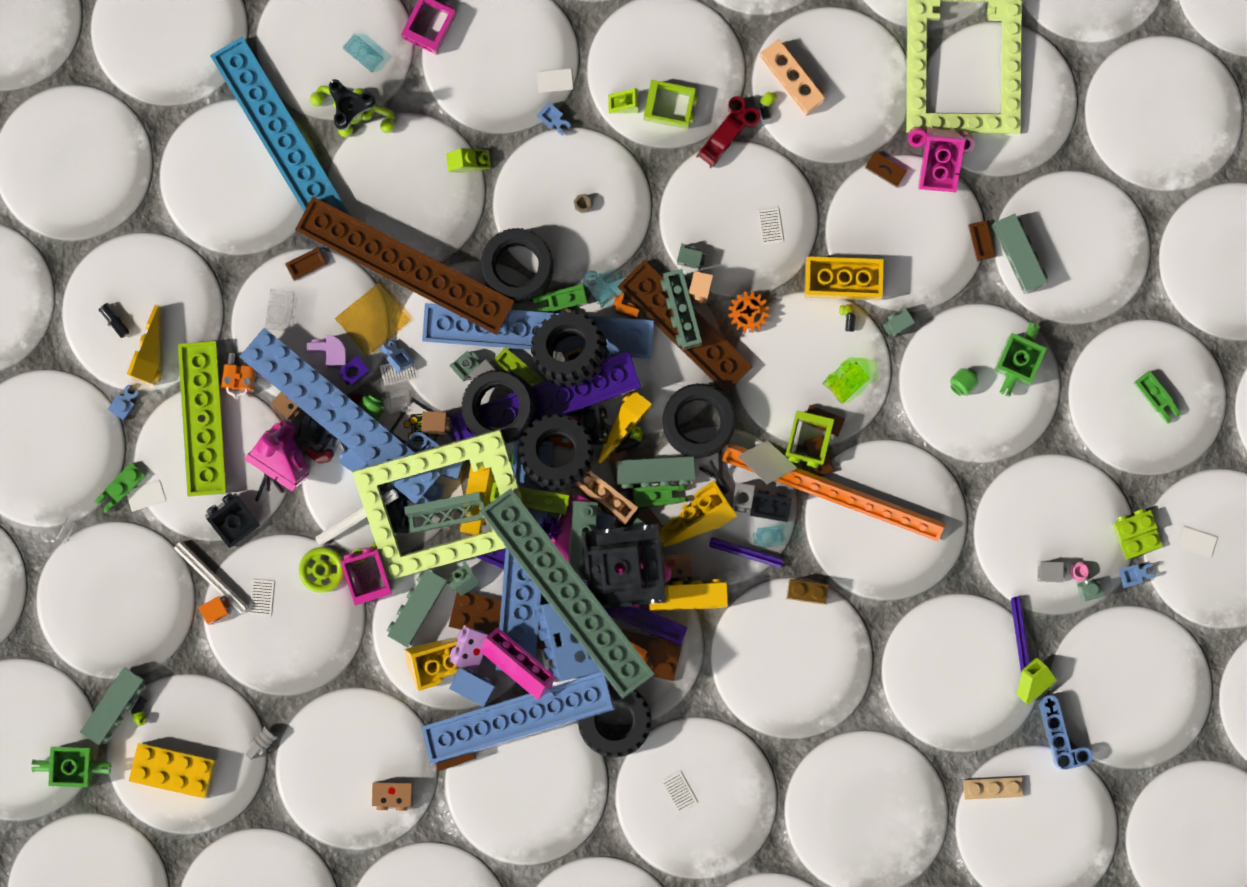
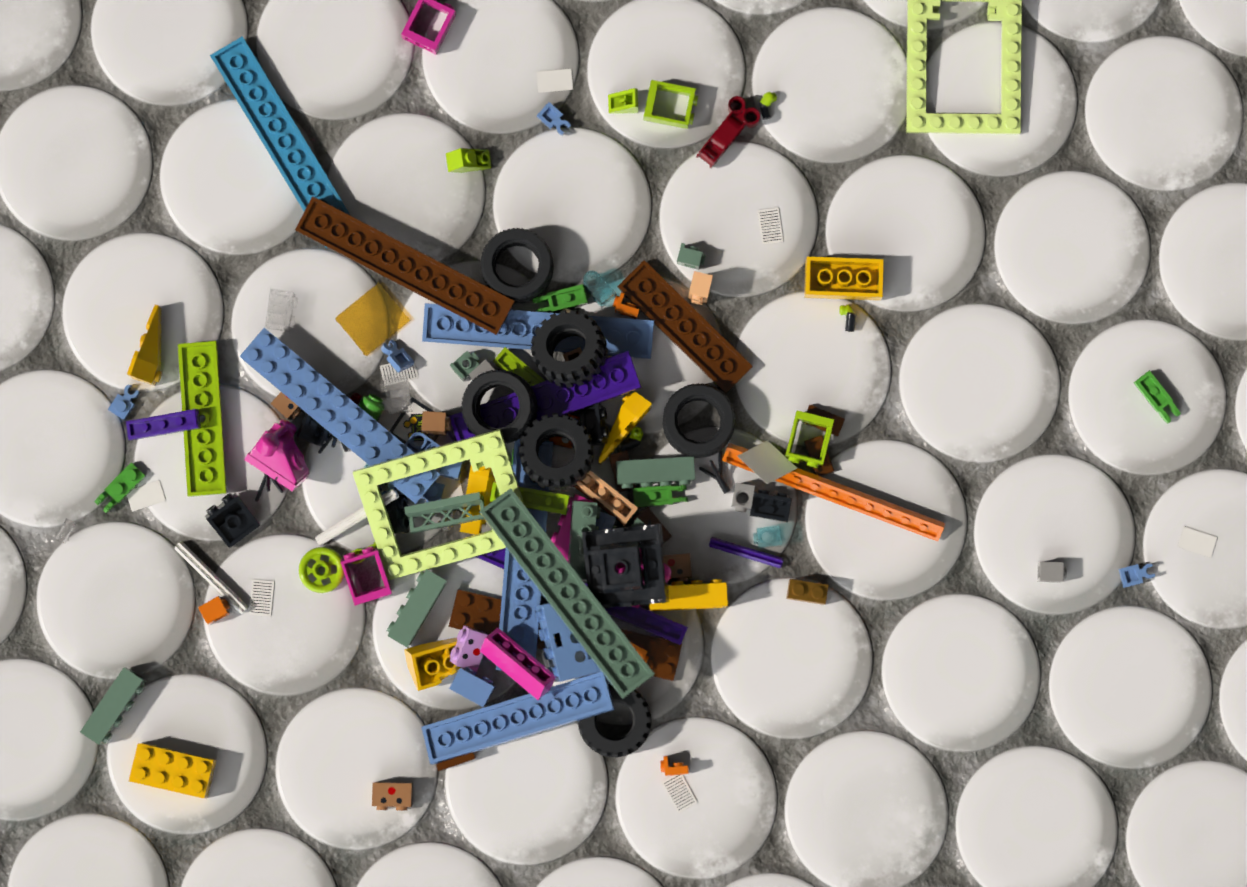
(79, 776): bright green brick -> none
(114, 320): black axle -> none
(137, 711): arm -> none
(163, 424): none -> dark purple tile
(237, 377): orange piece -> none
(261, 742): light grey hinge -> none
(306, 263): reddish brown tile -> none
(320, 457): dark red arm -> none
(335, 351): lavender brick -> none
(351, 460): medium blue brick -> none
(354, 363): dark purple brick -> none
(361, 102): wheel -> none
(363, 52): clear light blue plate -> none
(462, 579): sand green brick -> none
(552, 525): dark purple gear -> none
(583, 203): dark tan tile -> none
(677, 769): none -> orange bracket
(682, 309): sand green brick -> none
(703, 514): yellow wedge -> none
(757, 310): orange gear -> none
(806, 103): light nougat brick -> none
(846, 380): clear neon green bracket -> none
(885, 169): reddish brown tile -> none
(898, 322): sand green brick -> none
(941, 156): dark pink piece -> none
(964, 381): bright green head -> none
(981, 241): reddish brown tile -> none
(992, 788): tan plate -> none
(1019, 253): sand green brick -> none
(1020, 632): dark purple axle -> none
(1031, 355): bright green brick -> none
(1034, 681): lime slope -> none
(1060, 730): medium blue beam -> none
(1079, 571): bright pink plate -> none
(1089, 590): sand green brick -> none
(1137, 533): lime plate -> none

